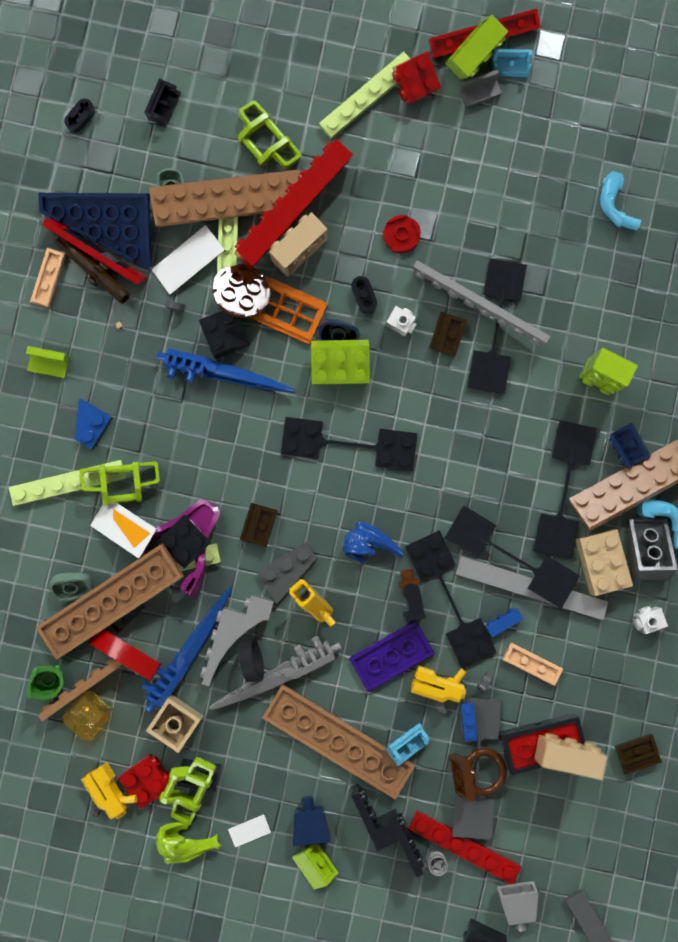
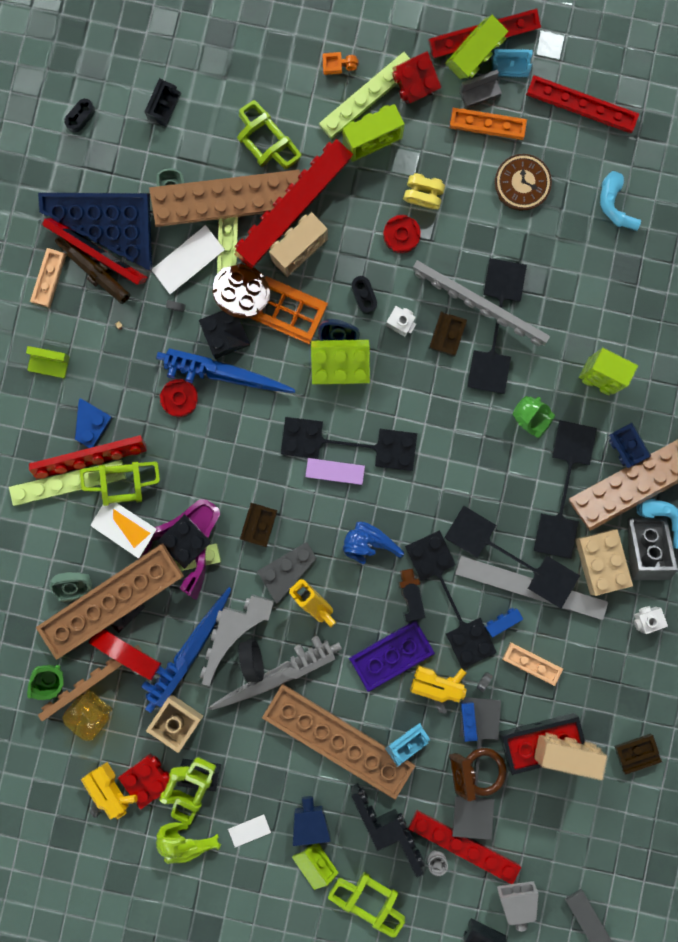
(87, 457): none -> red plate
(179, 398): none -> red tile
(333, 63): none -> orange plate
(335, 471): none -> lavender tile
(349, 905): none -> lime bar
(373, 132): none -> lime brick
(432, 186): none -> light yellow brick
(488, 123): none -> orange plate
(523, 182): none -> tile
(533, 415): none -> bright green helmet
(582, 104): none -> red plate

